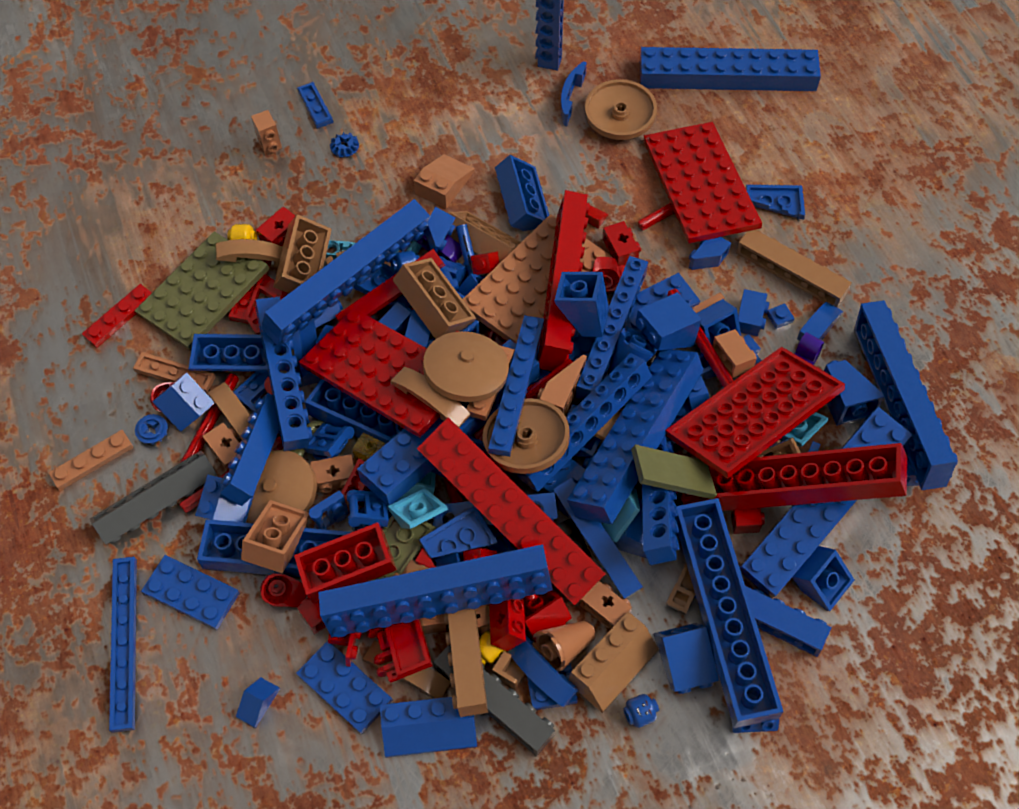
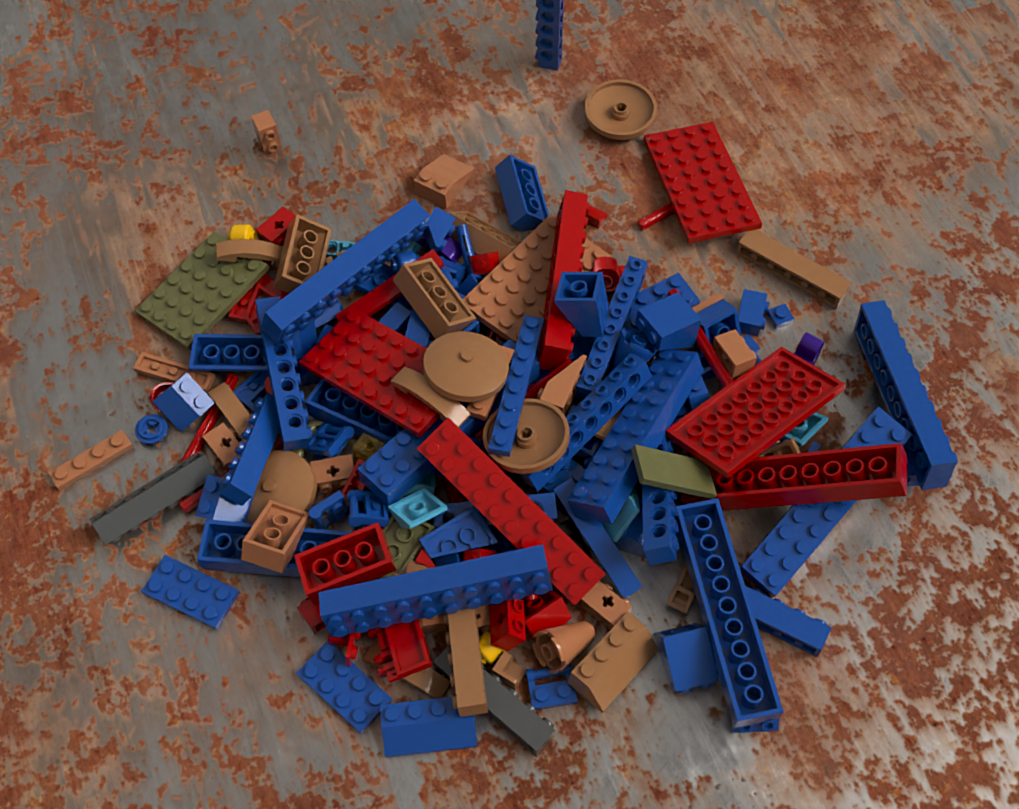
(116, 316): red plate -> none
(123, 645): blue plate -> none
(256, 701): blue slope -> none
(287, 593): red cap -> none
(315, 105): blue tile -> none
(342, 150): blue gear -> none
(540, 671): blue slope -> none
(575, 78): blue slope -> none
(620, 242): red brick -> none
(641, 710): blue head -> none
(709, 254): blue slope -> none
(729, 69): blue brick -> none
(747, 520): red brick -> none
(778, 198): blue wing -> none
(821, 321): blue slope -> none
(824, 577): blue slope -> none
(859, 395): blue slope -> none

